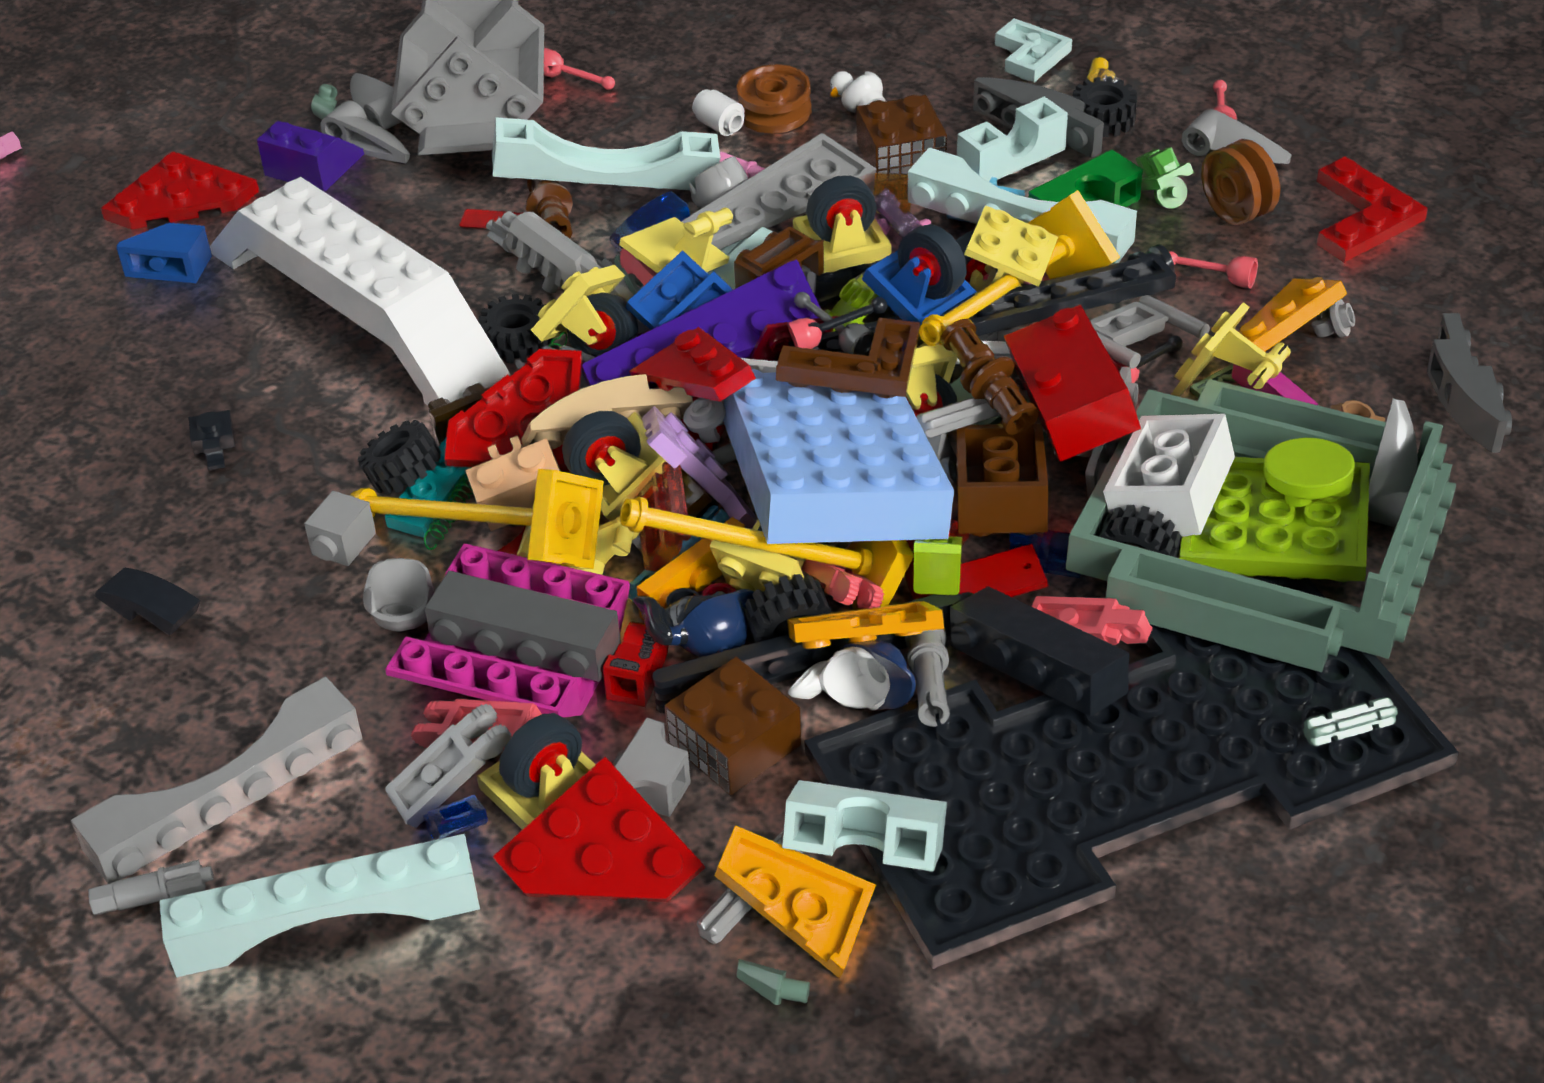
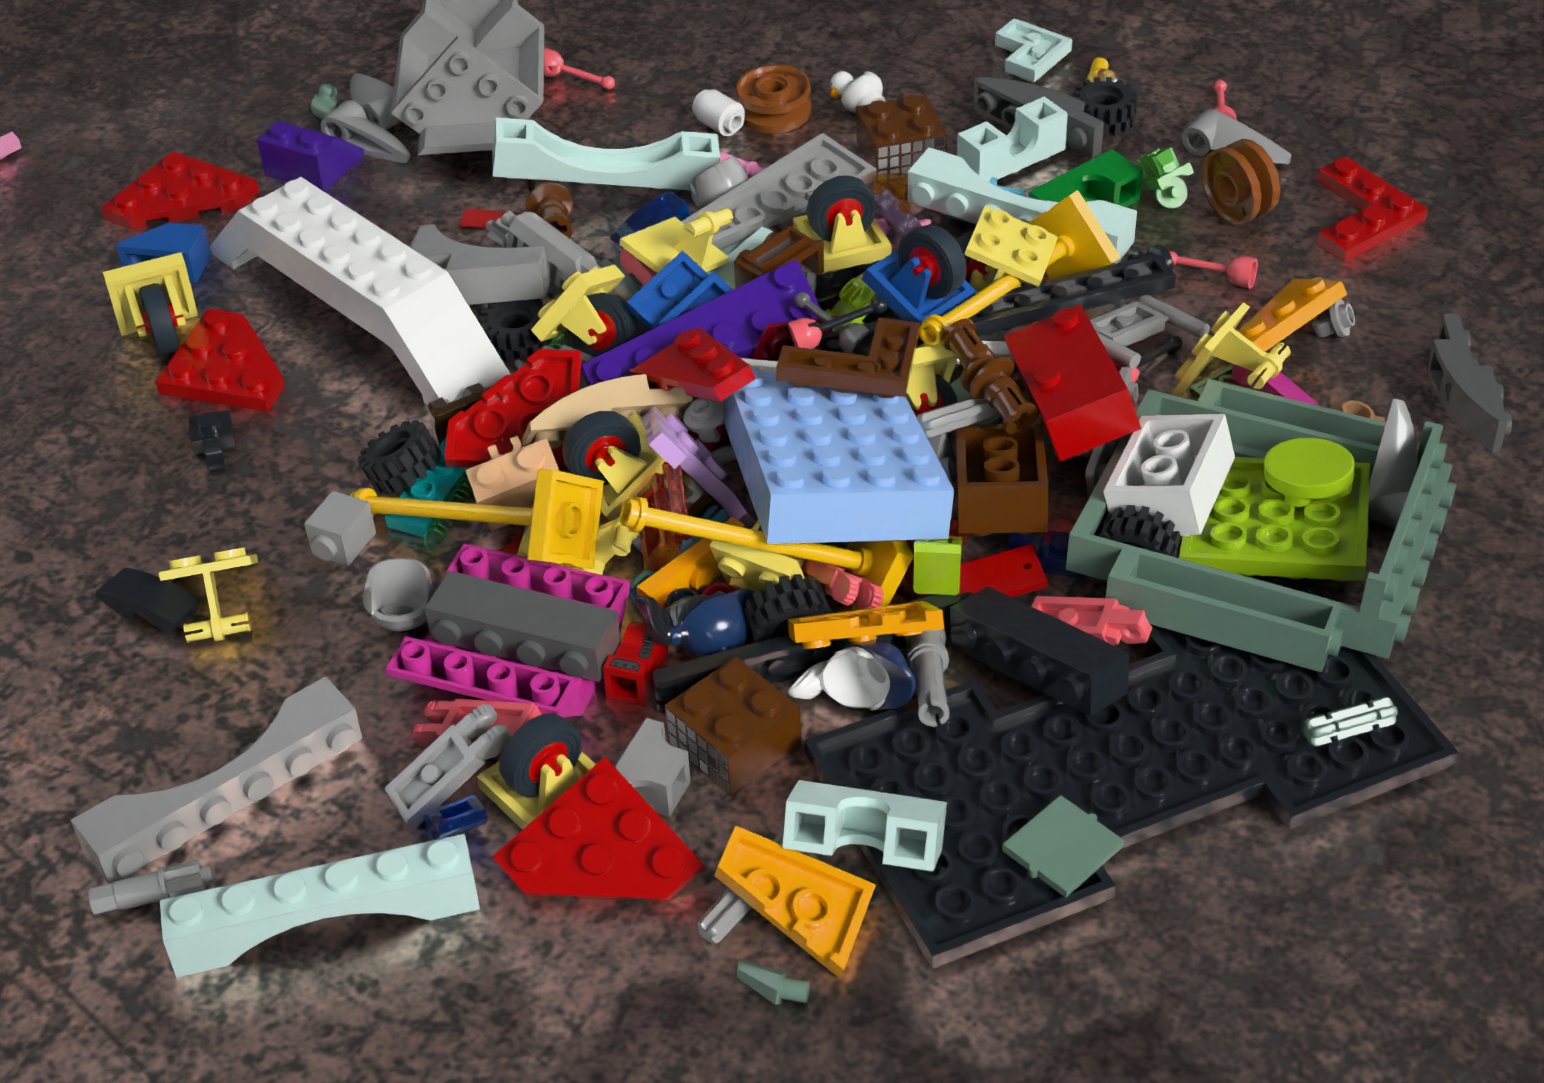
(152, 299): none -> light yellow plate
(216, 626): none -> light yellow plate
(223, 365): none -> red plate
(486, 272): none -> light grey arch
(1063, 845): none -> sand green piece

